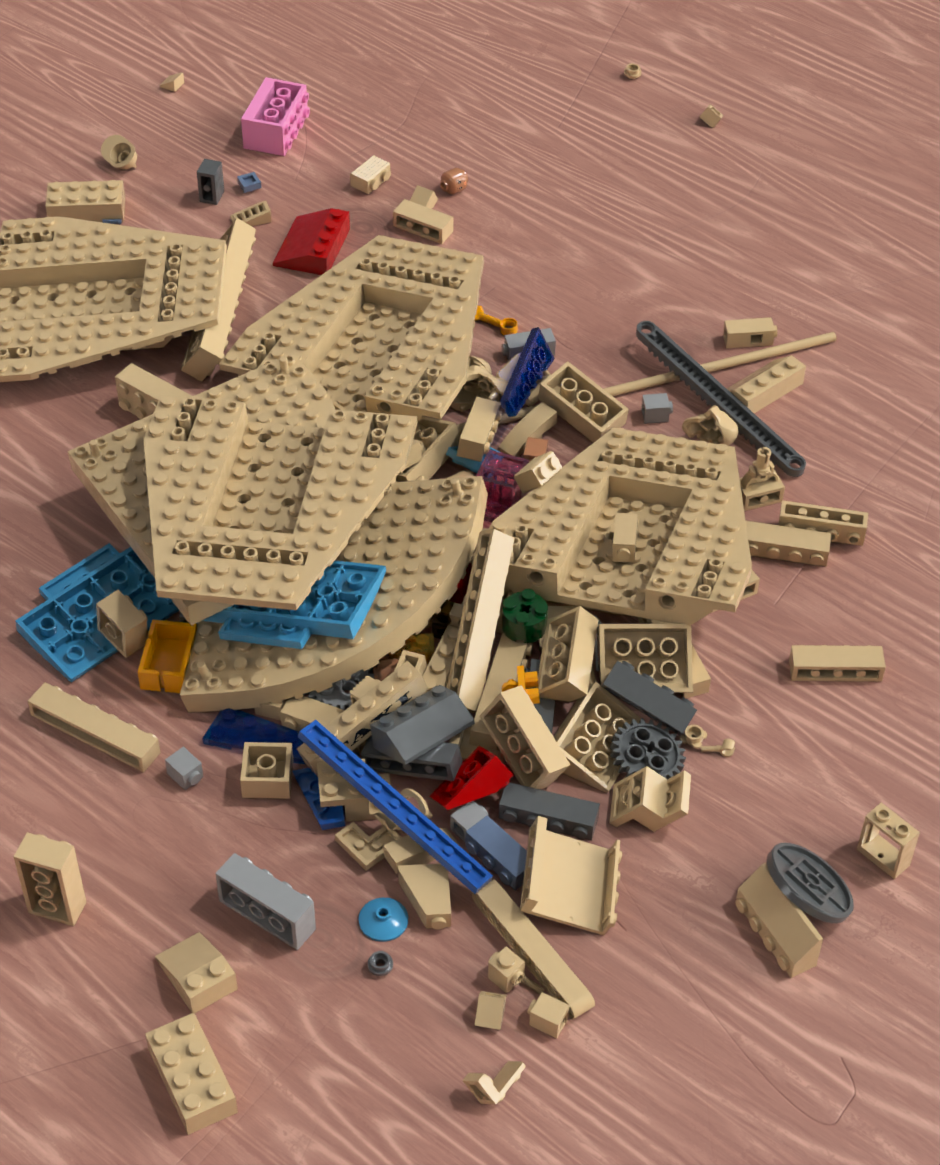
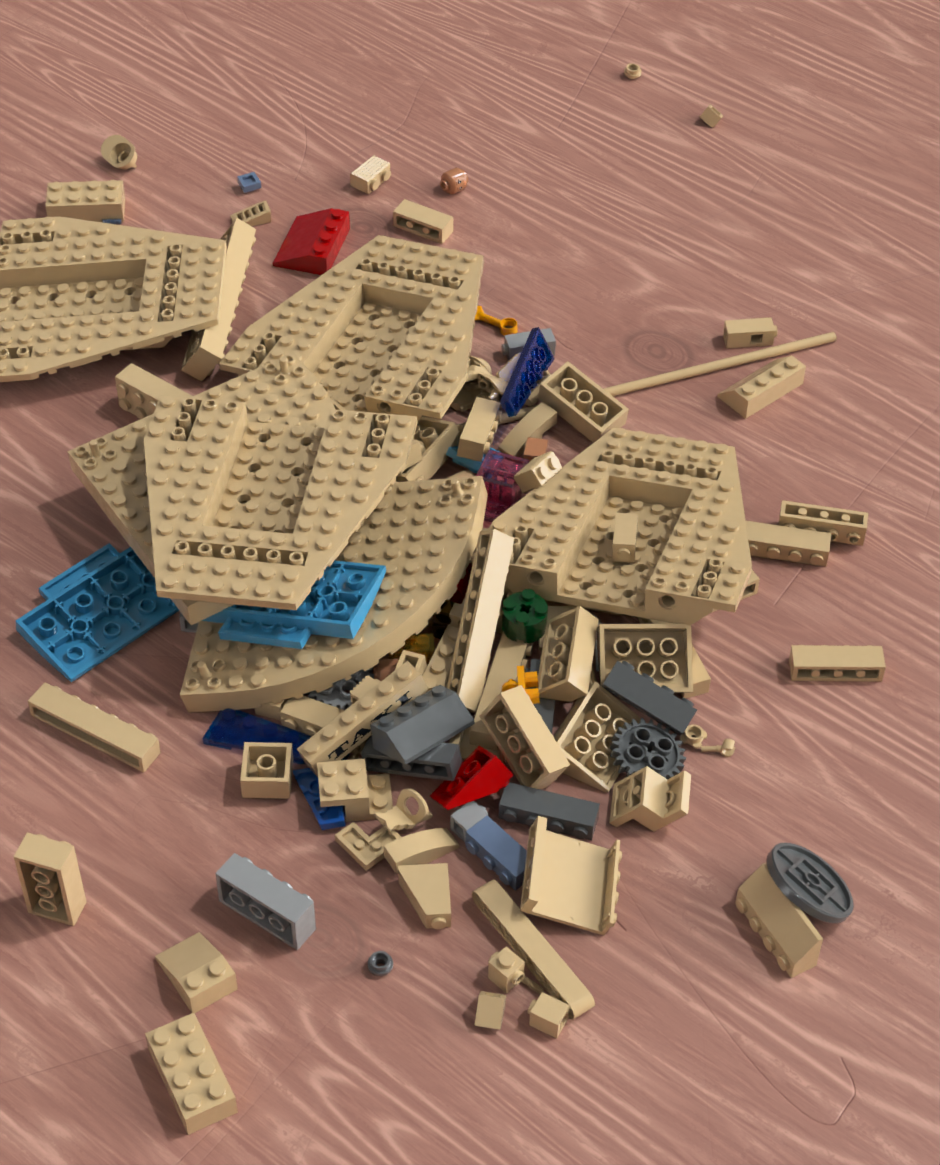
(122, 623): tan brick -> none
(166, 655): light orange piece -> none
(173, 82): tan slope -> none
(184, 768): light grey brick -> none
(210, 181): dark grey brick -> none
(275, 116): bright pink brick -> none
(383, 927): dark azure dish -> none
(395, 806): blue plate -> none
(424, 197): tan brick -> none
(493, 1091): tan bracket -> none
(656, 408): light grey brick -> none
(712, 427): tan head -> none
(716, 394): dark grey gear -> none
(761, 483): tan brick -> none
(872, 844): tan window -> none

